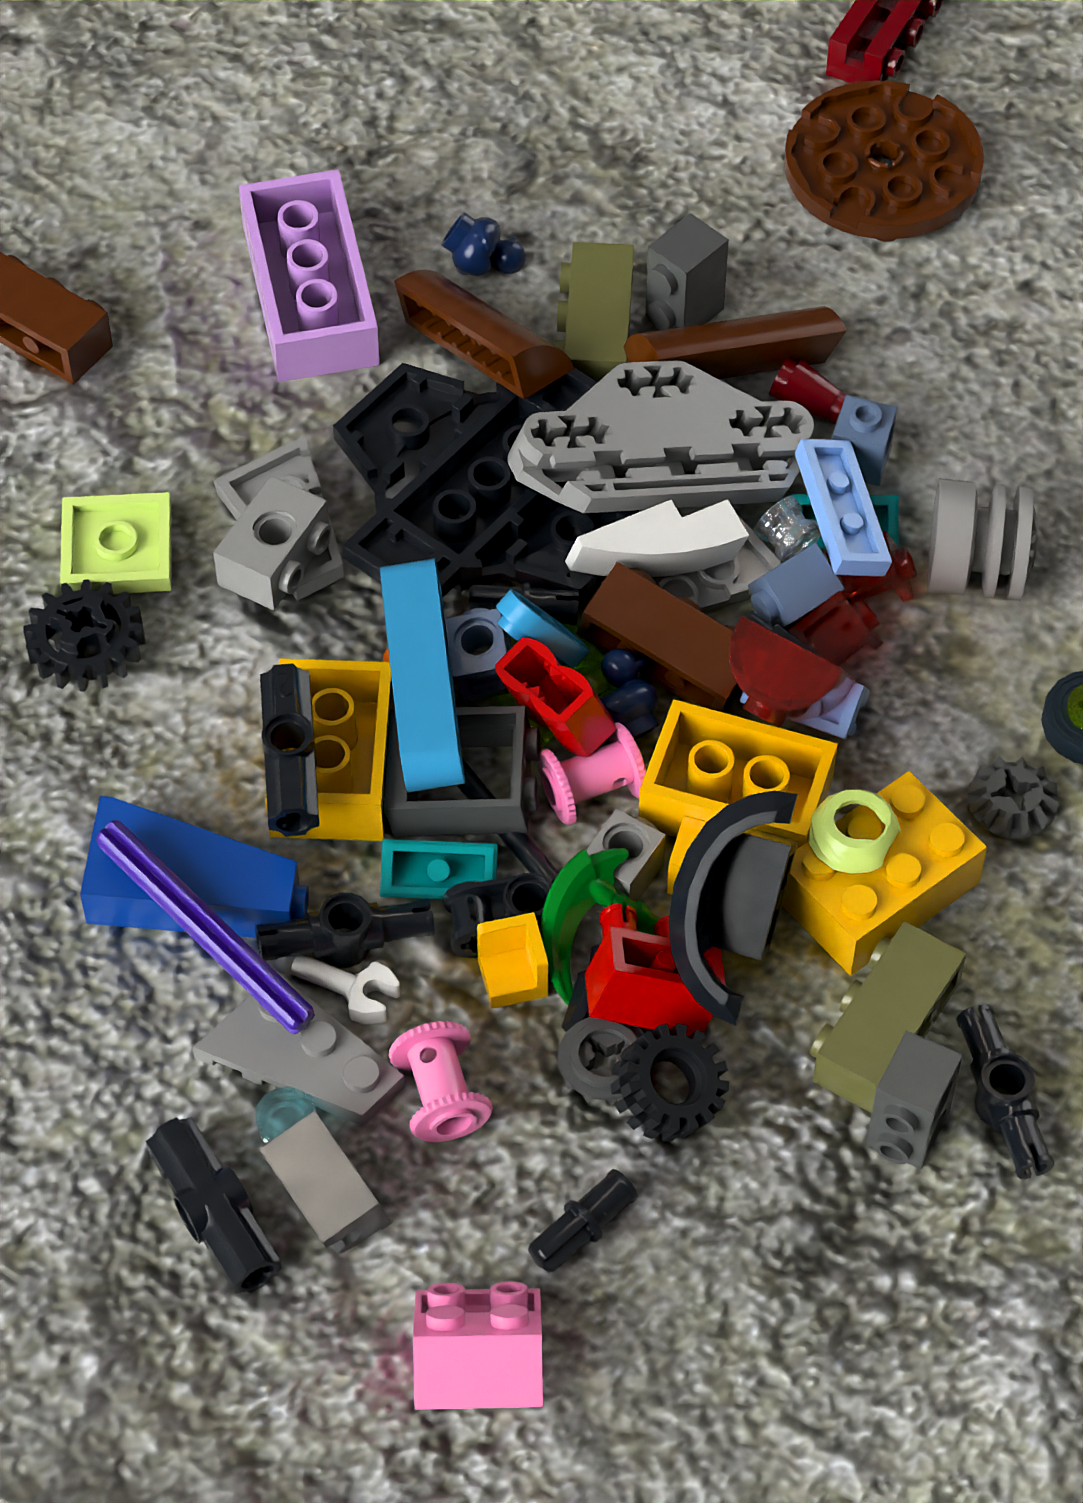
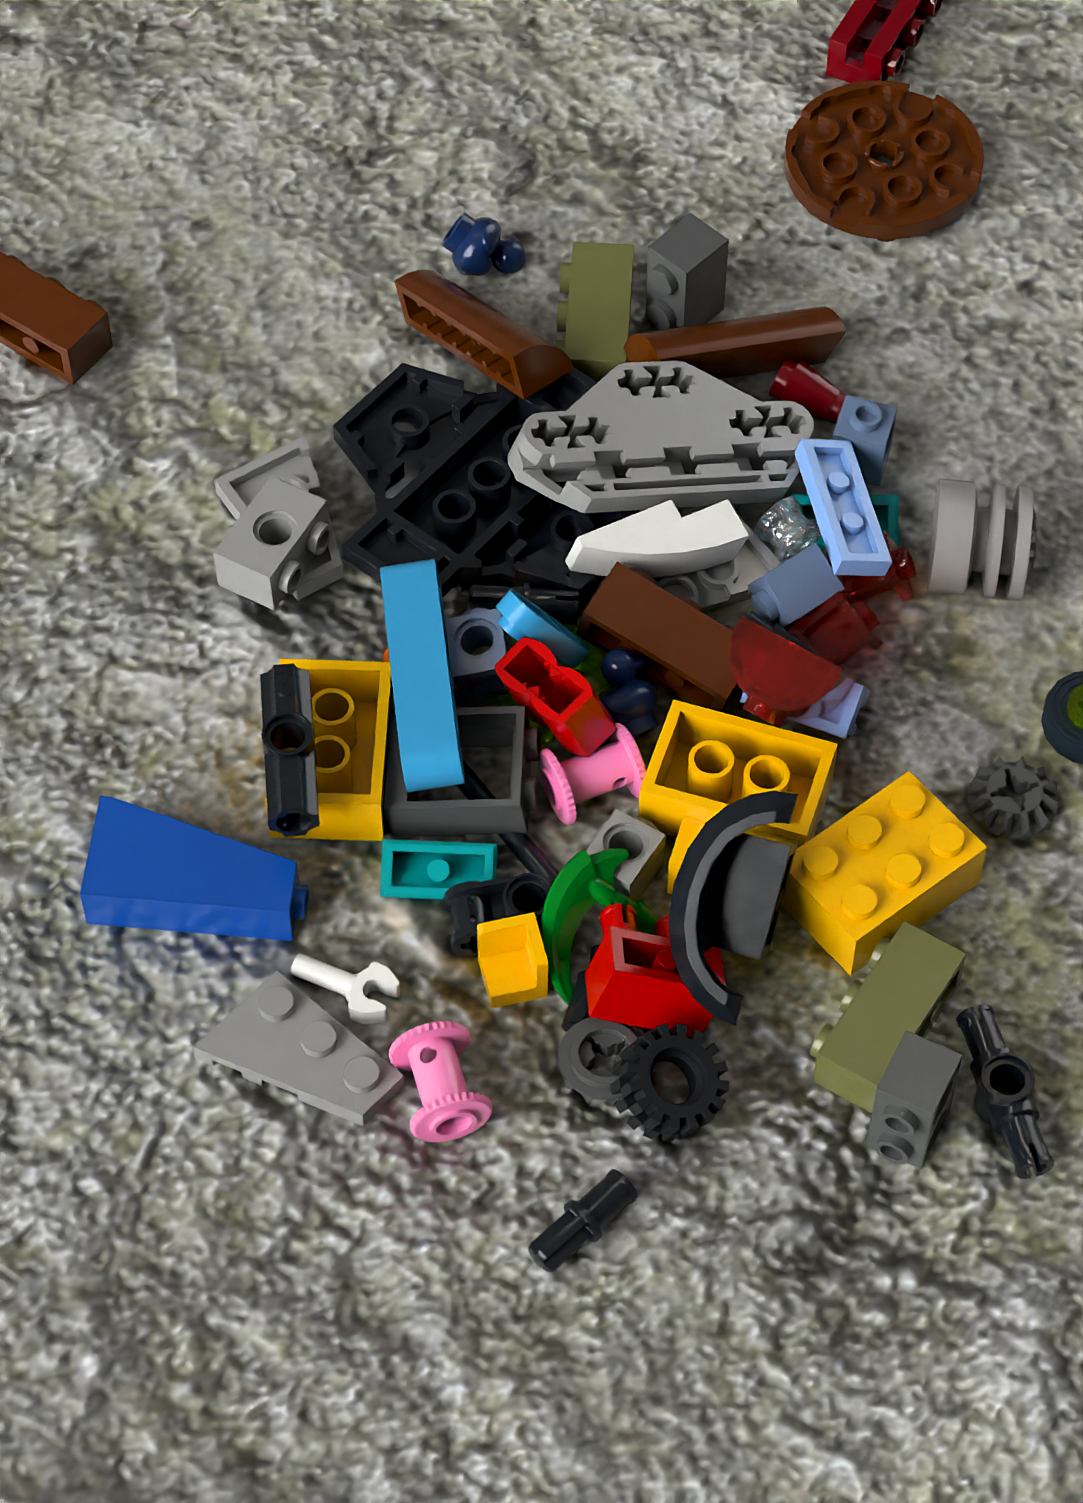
(84, 635): black gear -> none
(117, 542): yellowish green plate -> none
(205, 927): dark purple axle -> none
(213, 1205): black piece -> none
(281, 1110): clear light blue tile -> none
(309, 275): lavender brick -> none
(319, 933): black pin -> none
(325, 1184): hinge -> none
(477, 1347): bright pink slope -> none
(845, 852): yellowish green piece -> none

